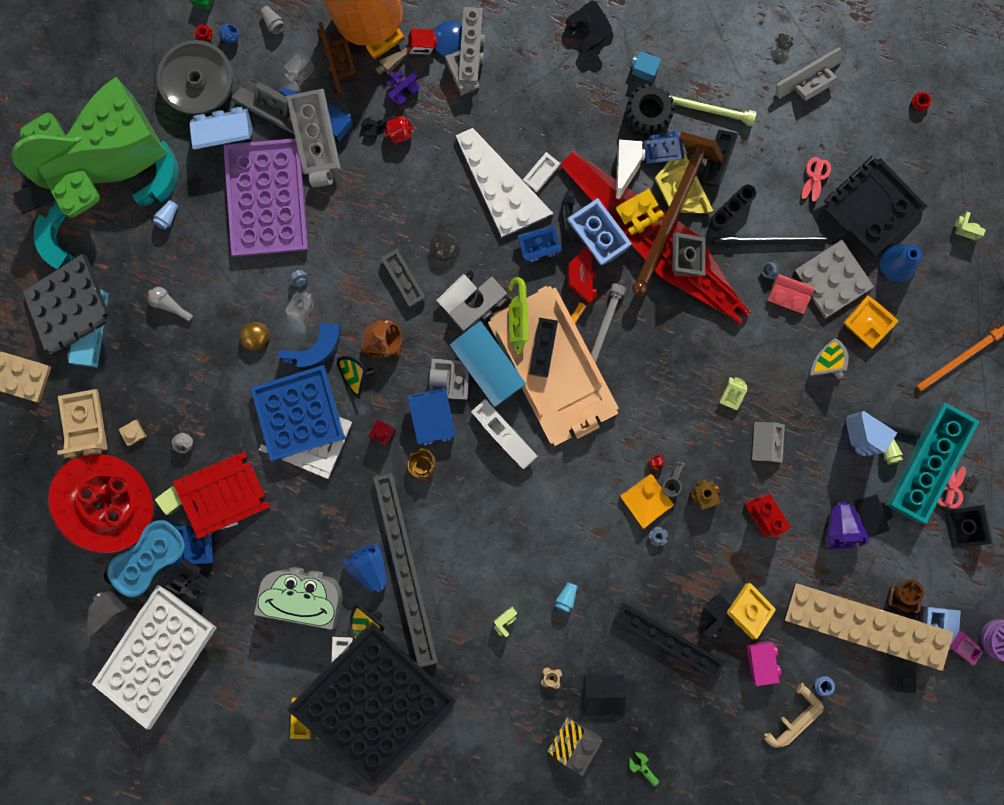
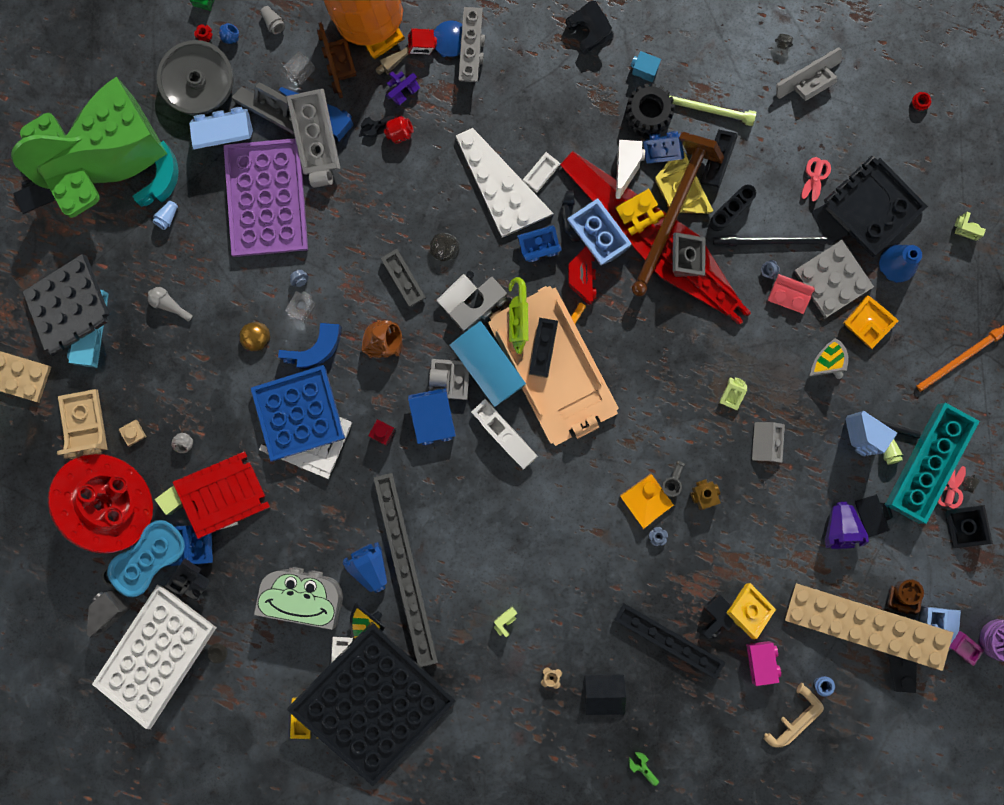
(45, 238): teal arch -> none
(354, 373): shield -> none
(421, 464): pearl gold hair -> none
(453, 64): light grey hinge -> none
(566, 598): medium azure cone -> none
(575, 746): slope -> none
(617, 292): light grey piece -> none
(656, 461): red hinge -> none
(767, 515): red panel -> none

